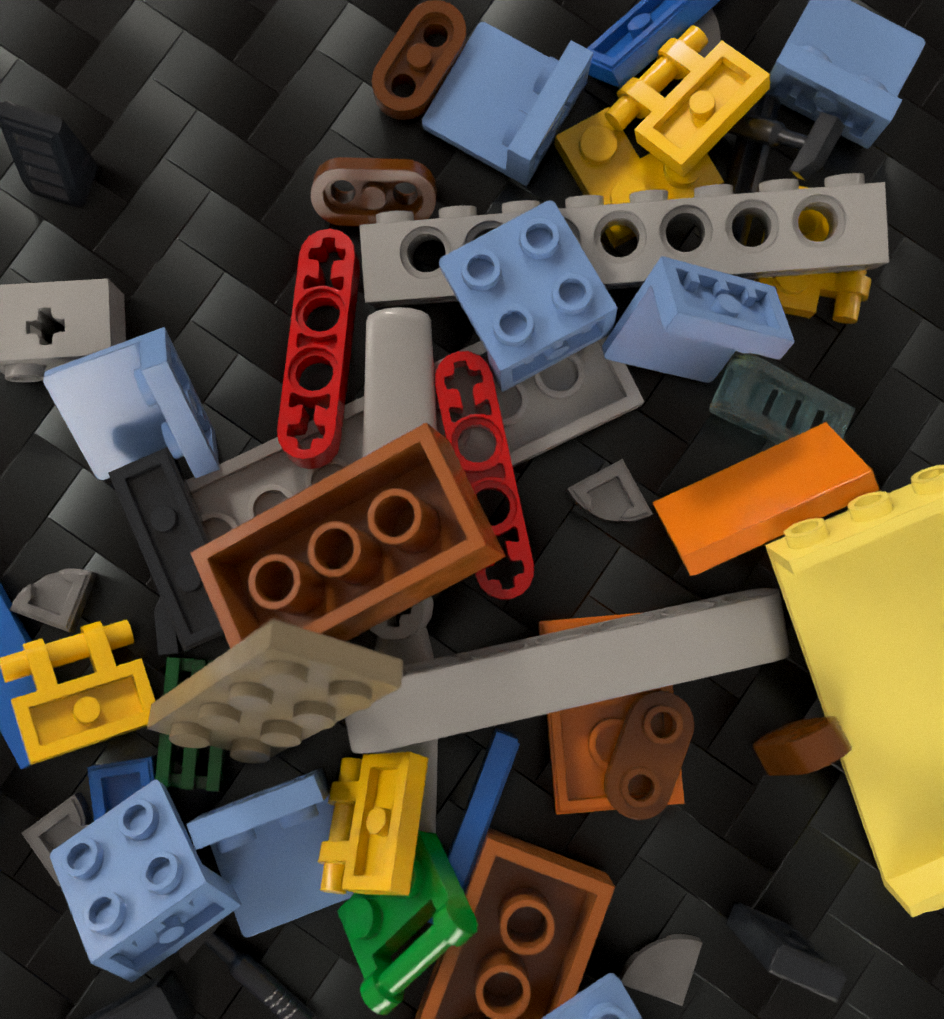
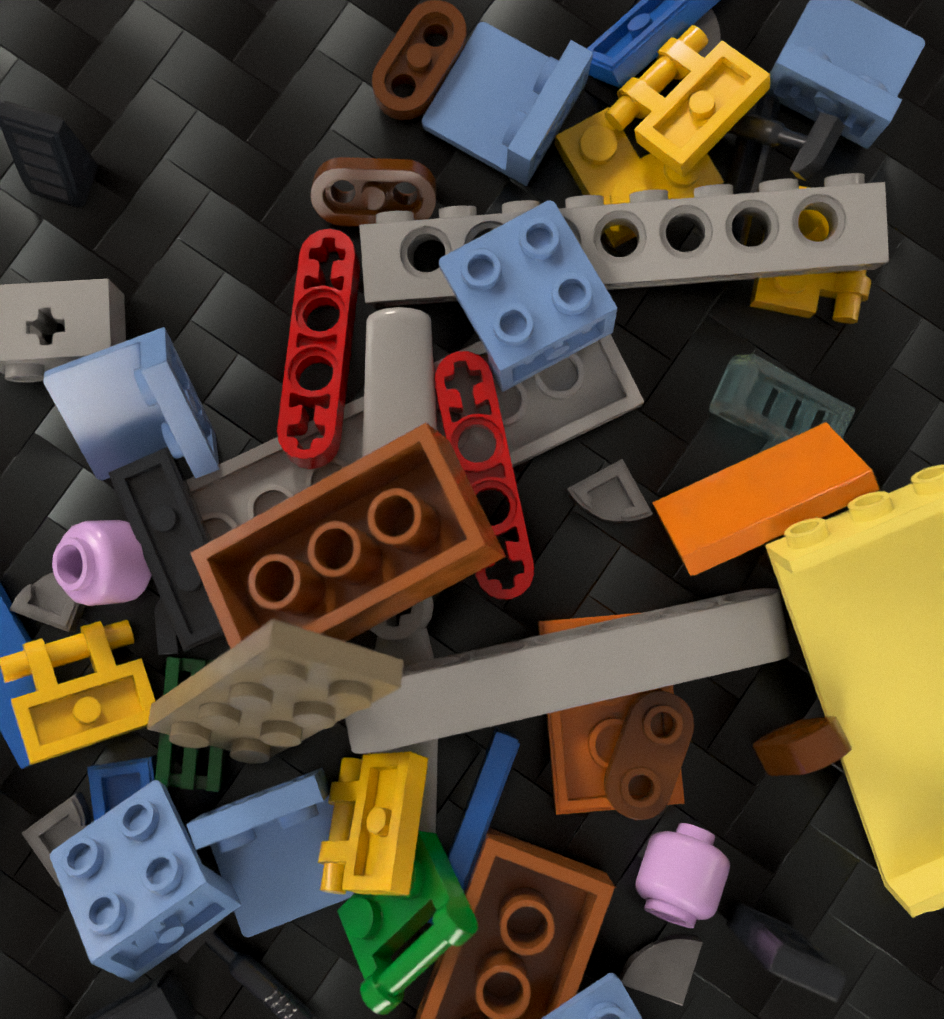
(101, 563): none -> lavender head
(682, 875): none -> lavender head
(695, 320): medium blue bracket -> none

